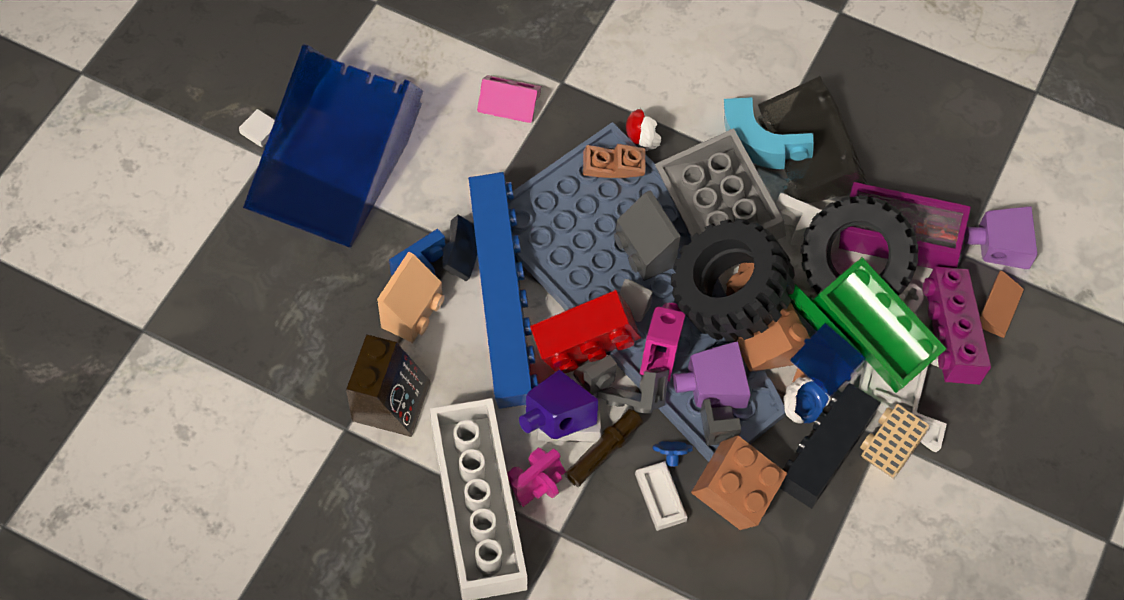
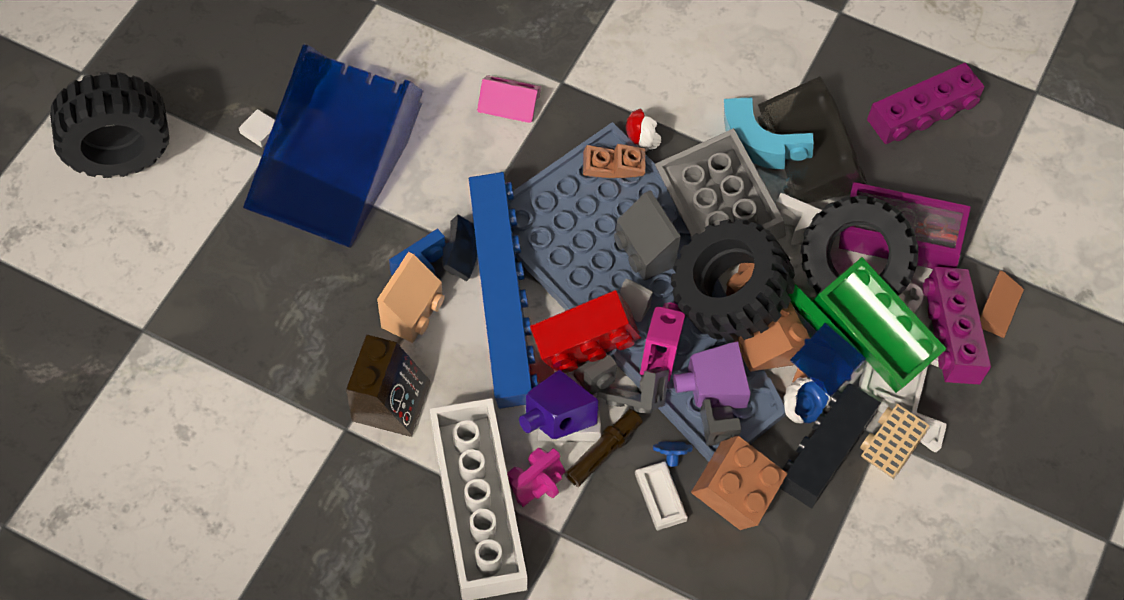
(84, 118): none -> black tyre
(925, 103): none -> magenta brick
(1005, 237): medium lavender torso -> none

